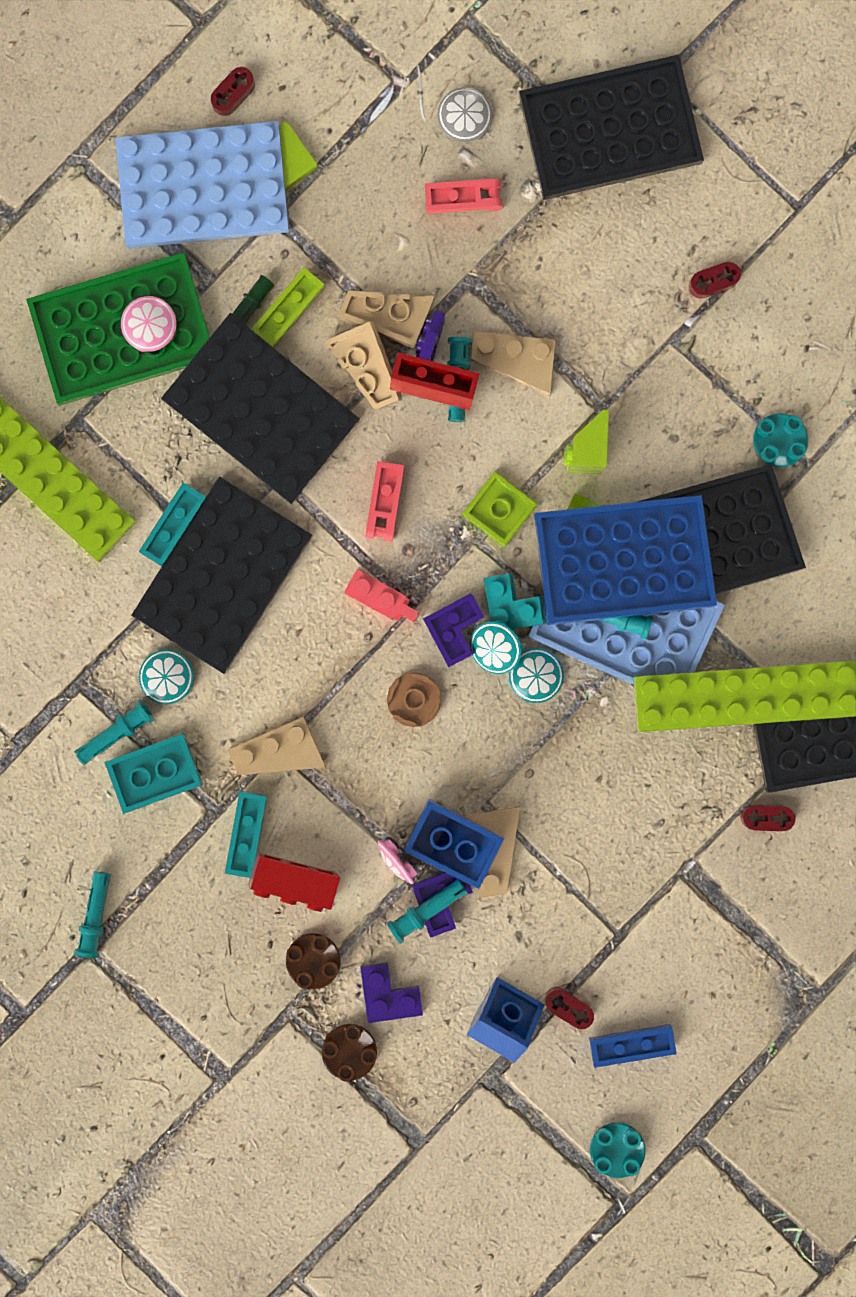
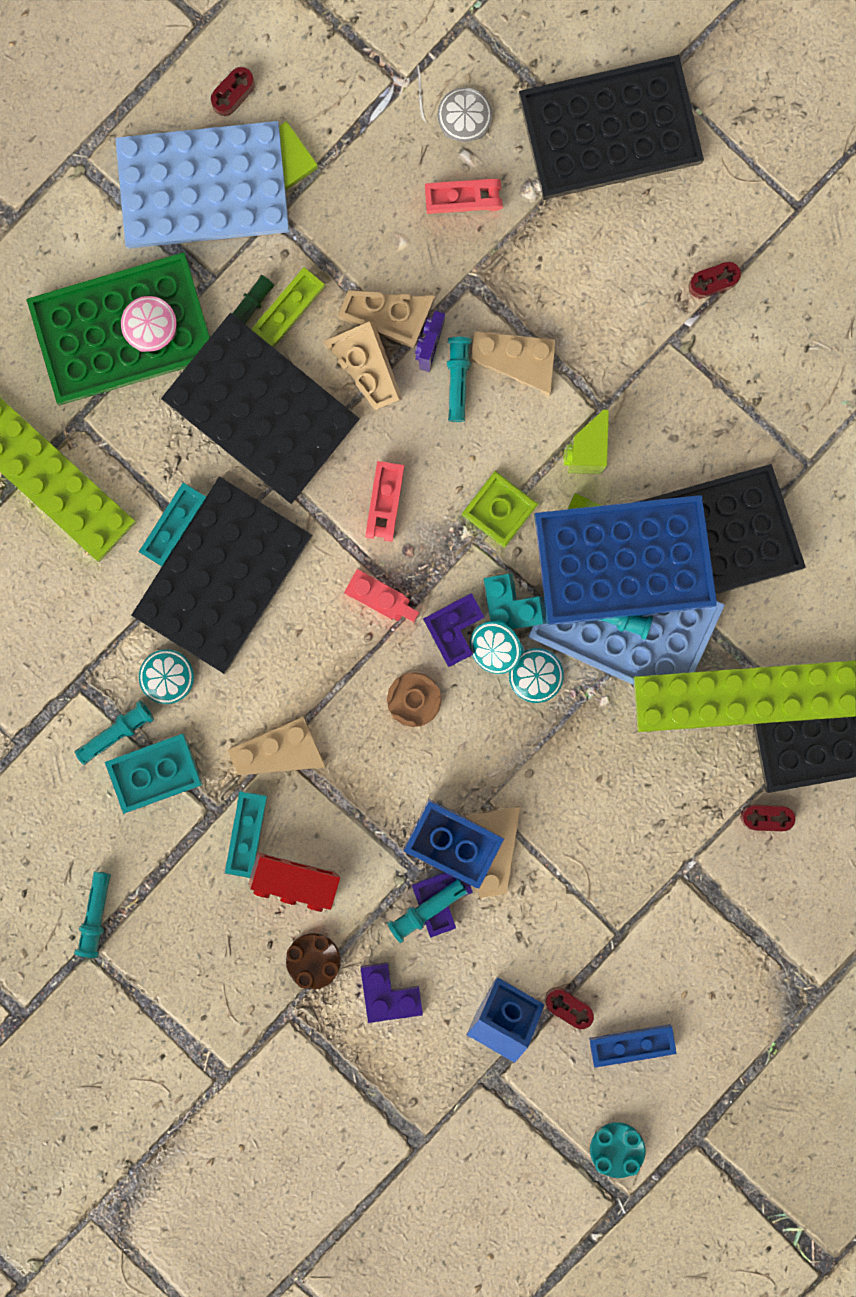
(349, 1052): reddish brown dish -> none
(402, 870): bright pink dish -> none
(434, 381): red brick -> none
(780, 440): teal dish -> none

